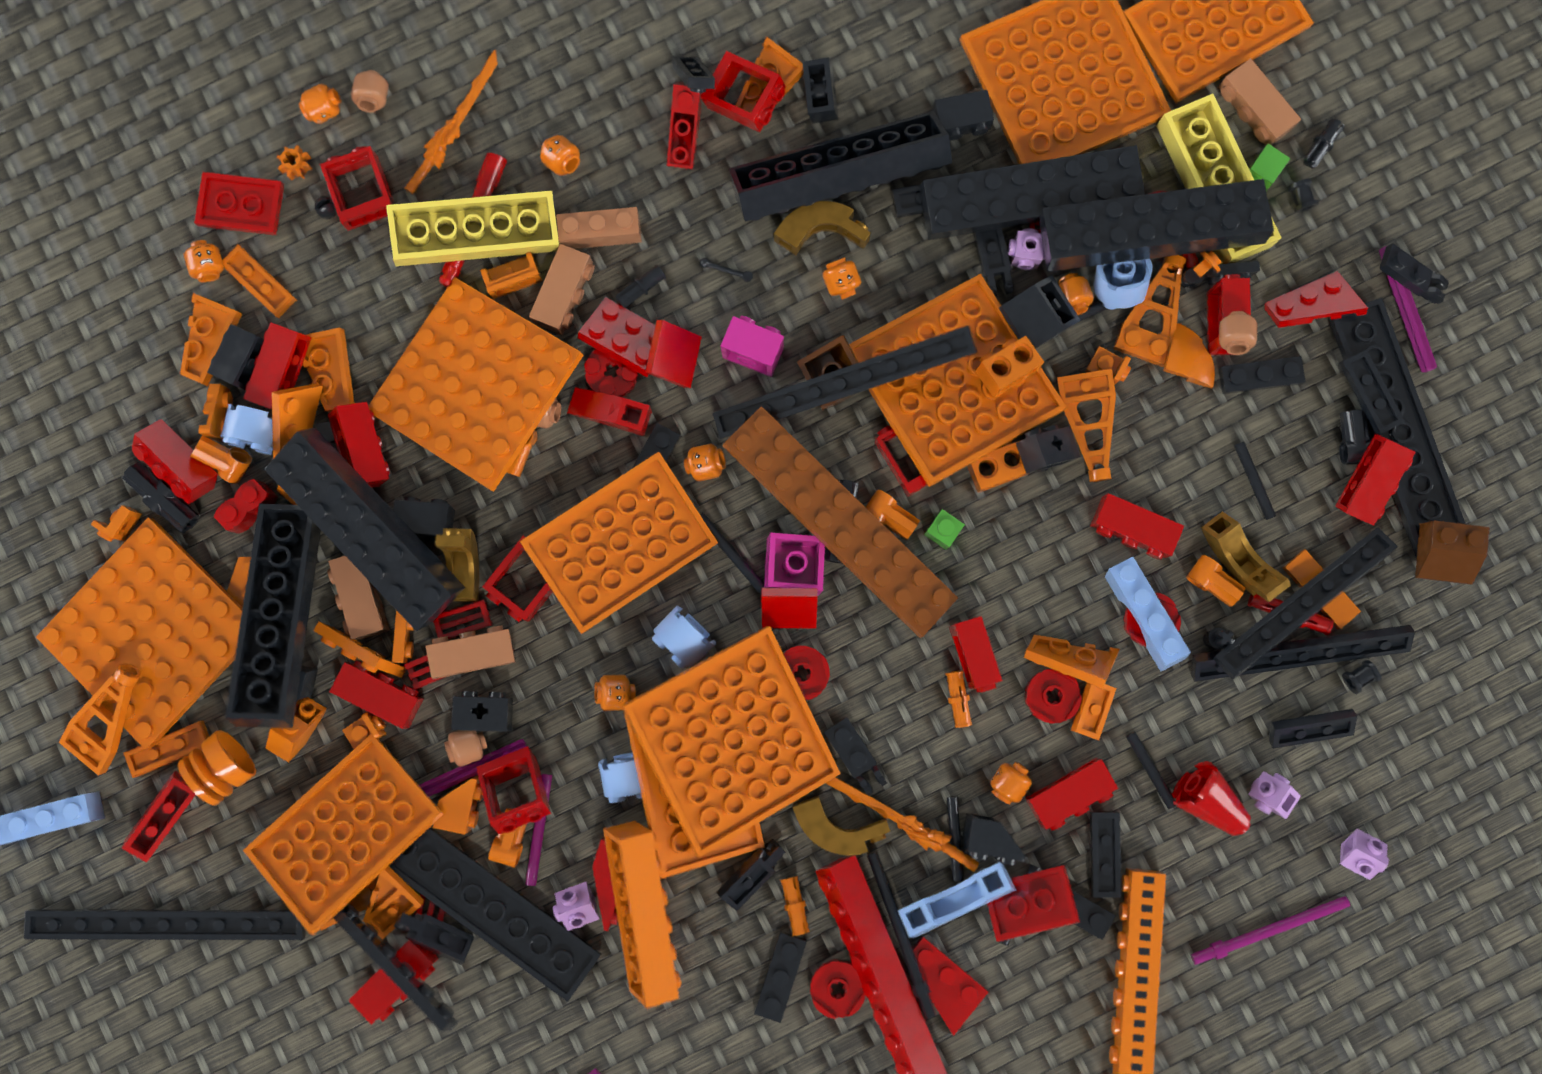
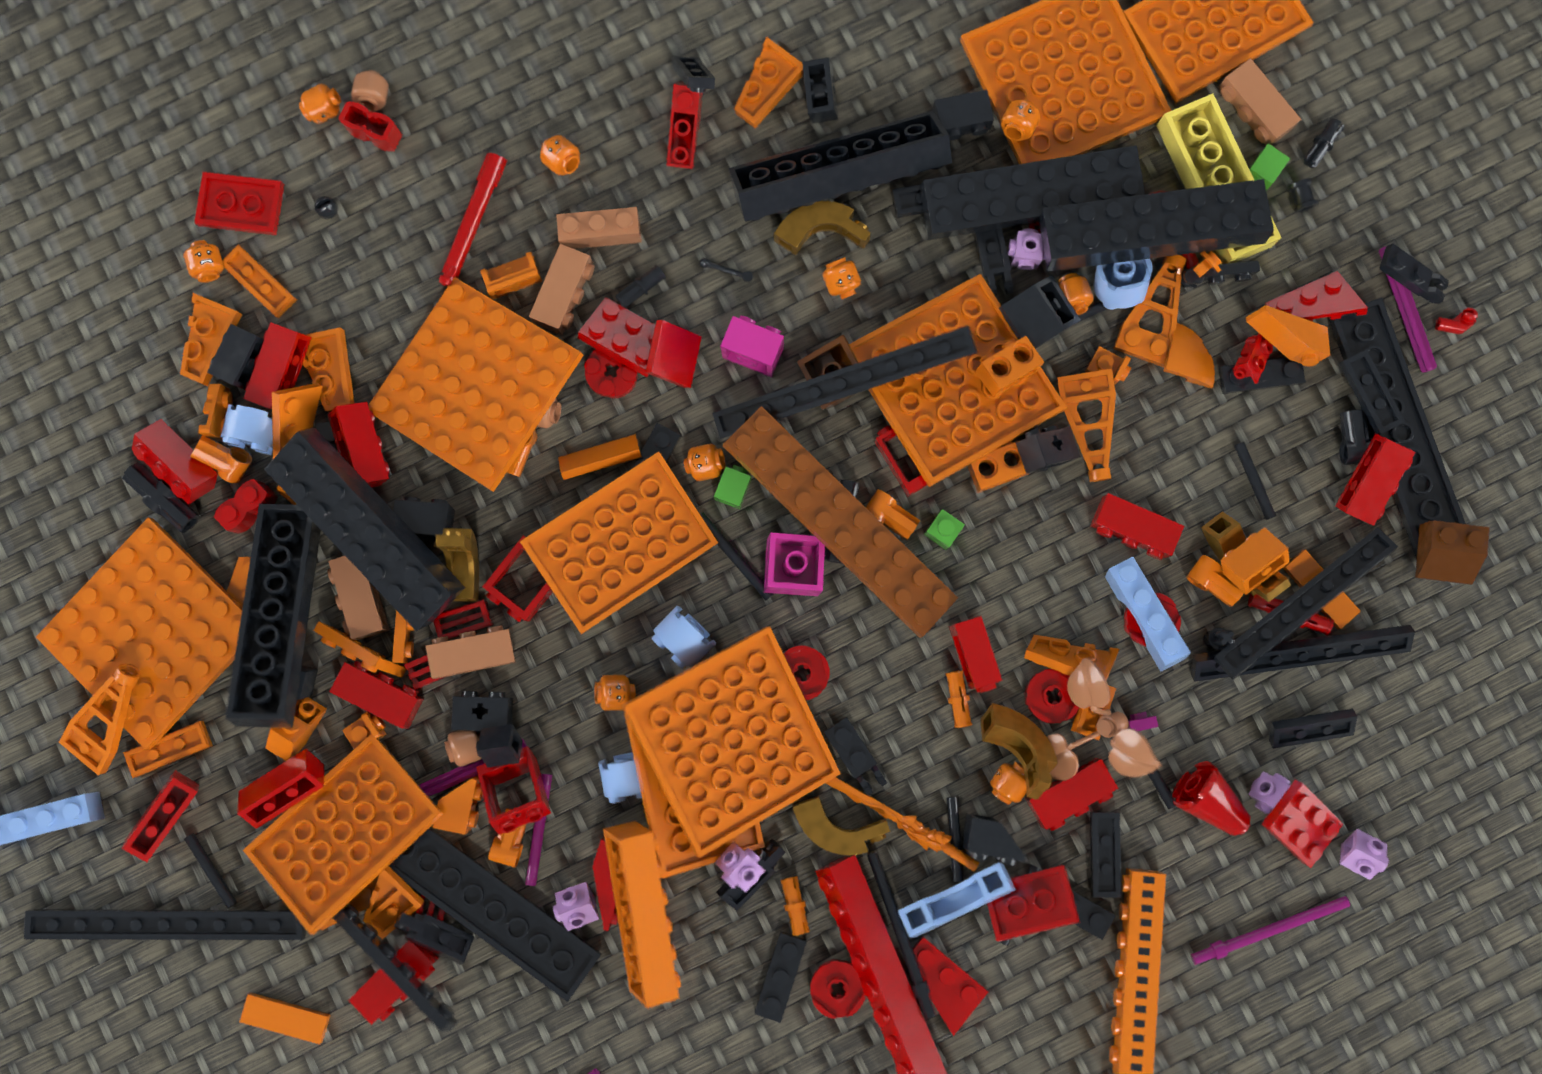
(120, 525): orange bracket -> none
(210, 870): none -> black bar
(217, 767): orange wheel -> none
(280, 788): none -> red brick
(285, 1018): none -> orange tile
(287, 159): orange gear -> none
(365, 212): red window -> none
(370, 126): none -> red brick
(437, 145): orange sword -> none
(472, 228): light yellow brick -> none
(499, 745): none -> black brick
(599, 457): none -> orange tile
(610, 410): red slope -> none
(724, 78): red window -> none
(733, 486): none -> bright green brick
(739, 867): none -> lavender brick
(789, 607): red tile -> none
(1020, 120): none -> orange head
(1026, 741): none -> pearl gold arch
(1131, 751): none -> nougat plant
(1140, 721): none -> magenta plate
(1223, 298): red window -> none
(1238, 333): nougat head -> none
(1254, 358): none -> red hinge
(1255, 560): none -> orange brick
(1292, 335): none -> orange slope
(1302, 823): none -> red plate
(1361, 677): black bush -> none
(1459, 324): none -> red arm

